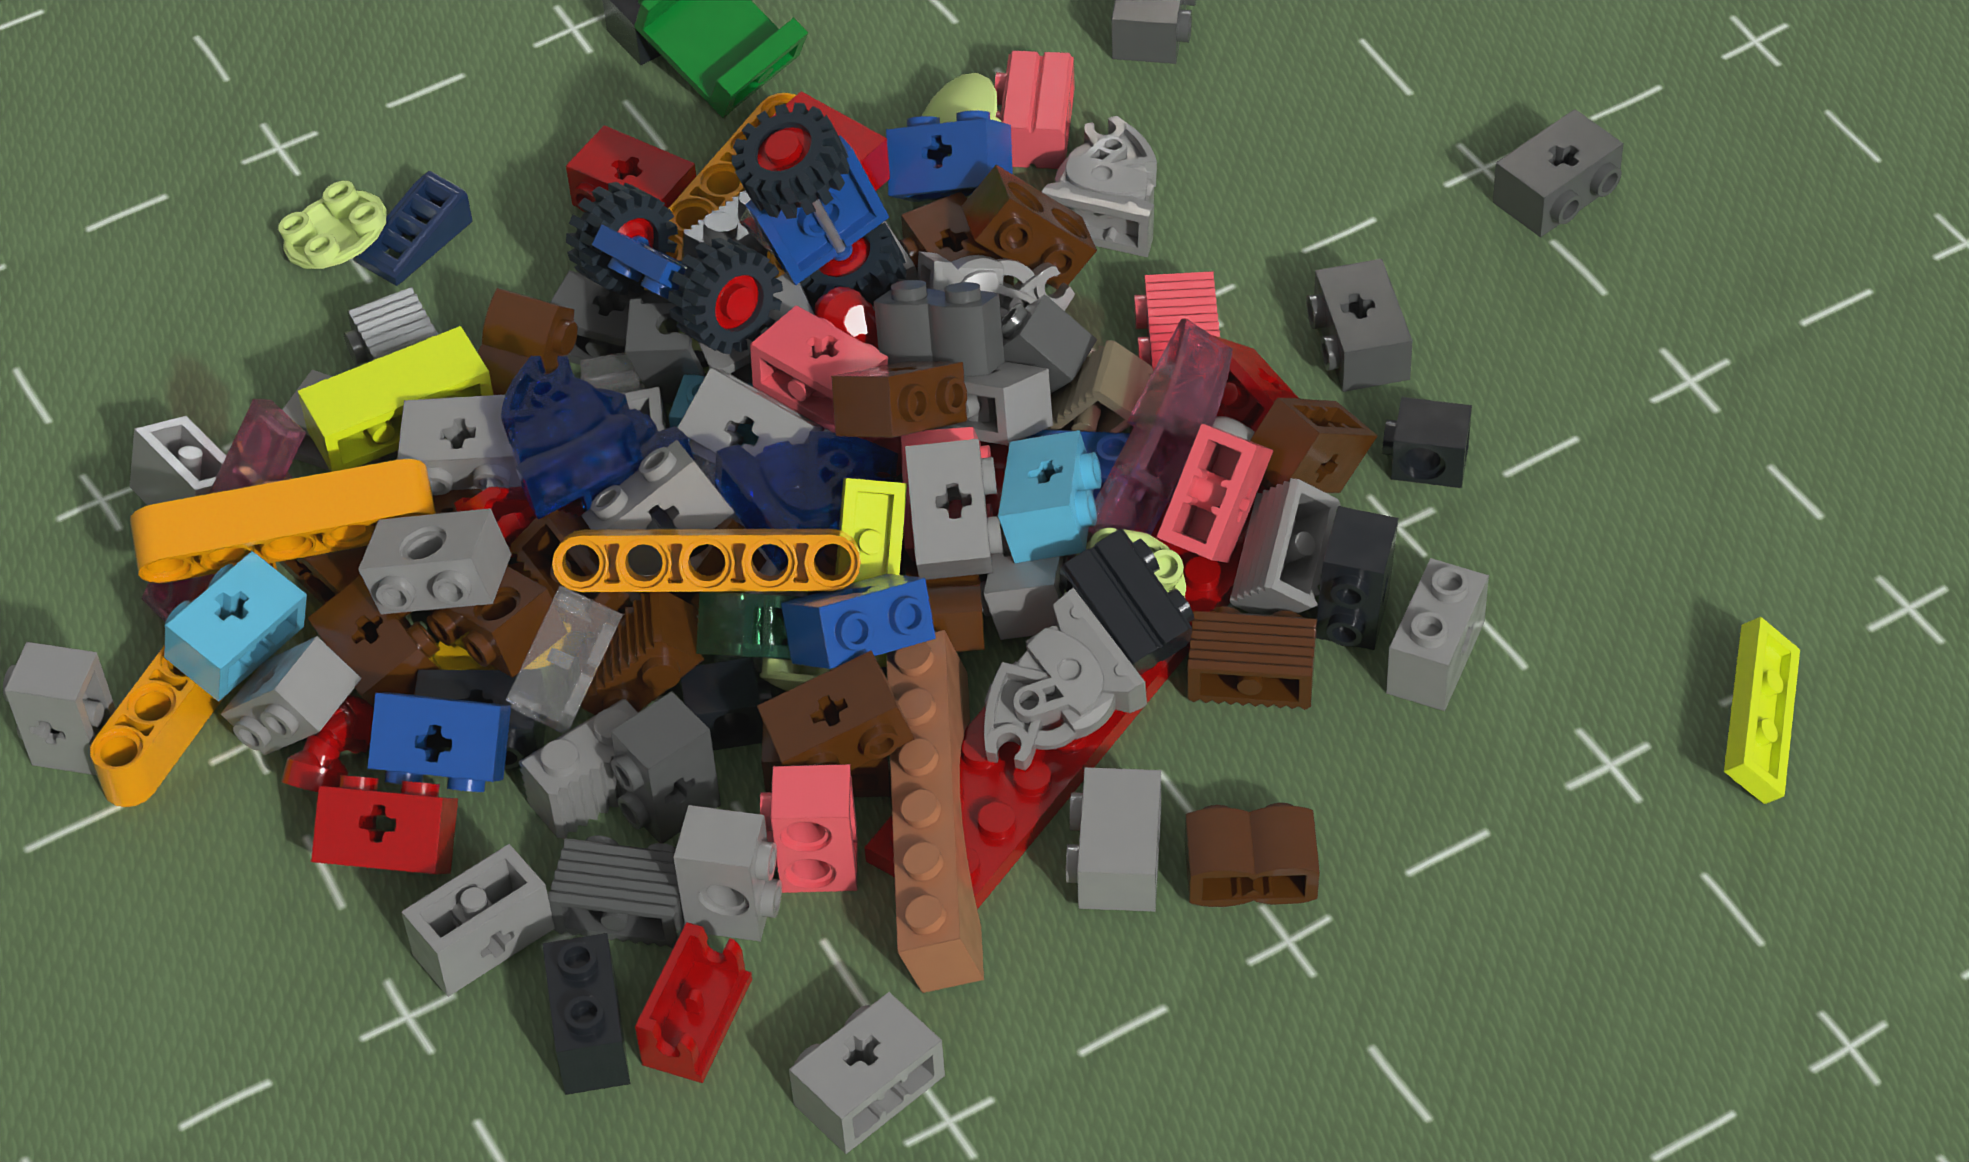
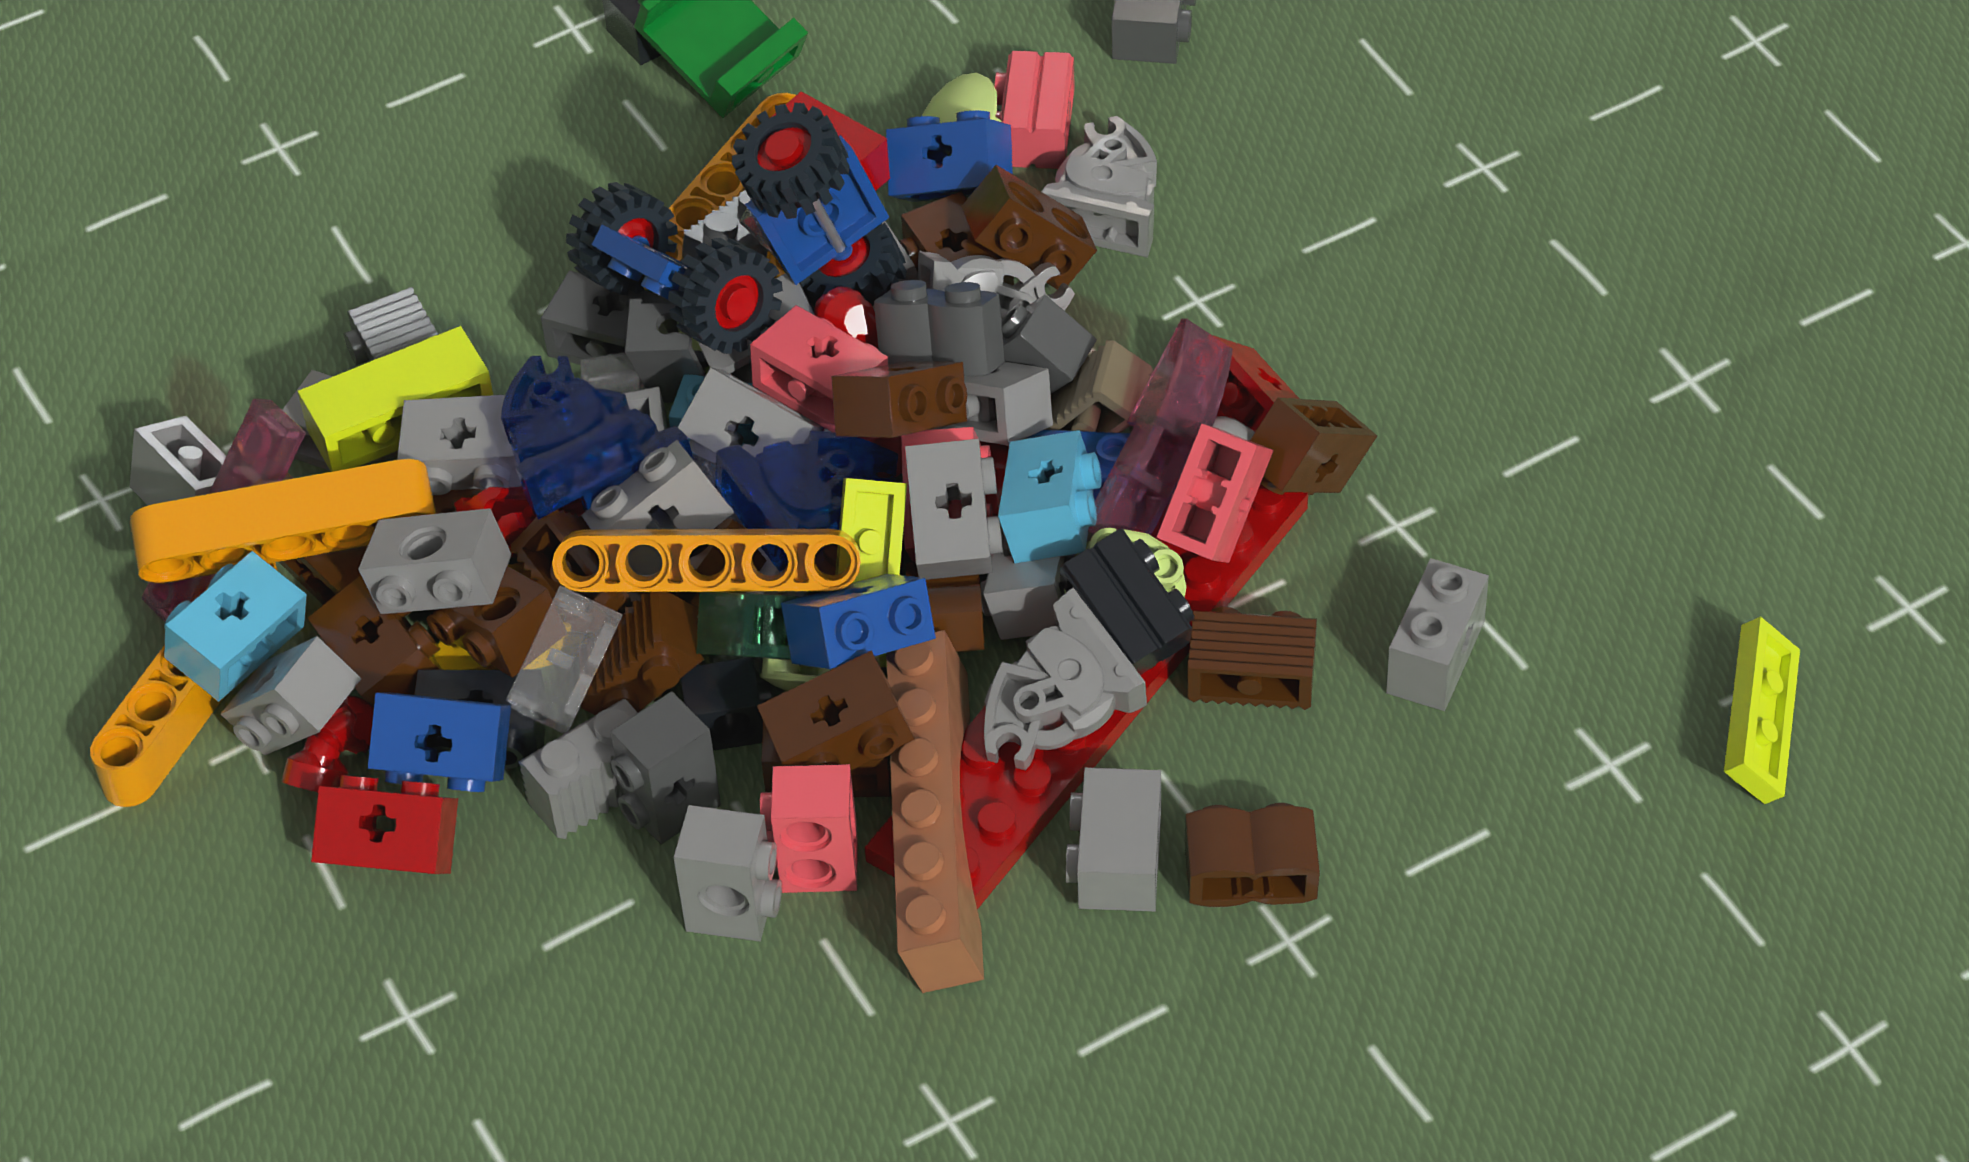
(58, 704): light grey brick -> none
(333, 227): yellowish green dish -> none
(431, 199): dark blue slope -> none
(478, 919): light grey brick -> none
(523, 328): reddish brown brick -> none
(586, 1014): black brick -> none
(617, 891): dark grey brick -> none
(624, 159): red brick -> none
(692, 1005): red hinge -> none
(866, 1071): light grey brick -> none
(1168, 301): coral brick -> none
(1284, 549): light grey brick -> none
(1356, 577): black brick -> none
(1360, 325): dark grey brick -> none
(1429, 442): black brick -> none
(1558, 173): dark grey brick -> none

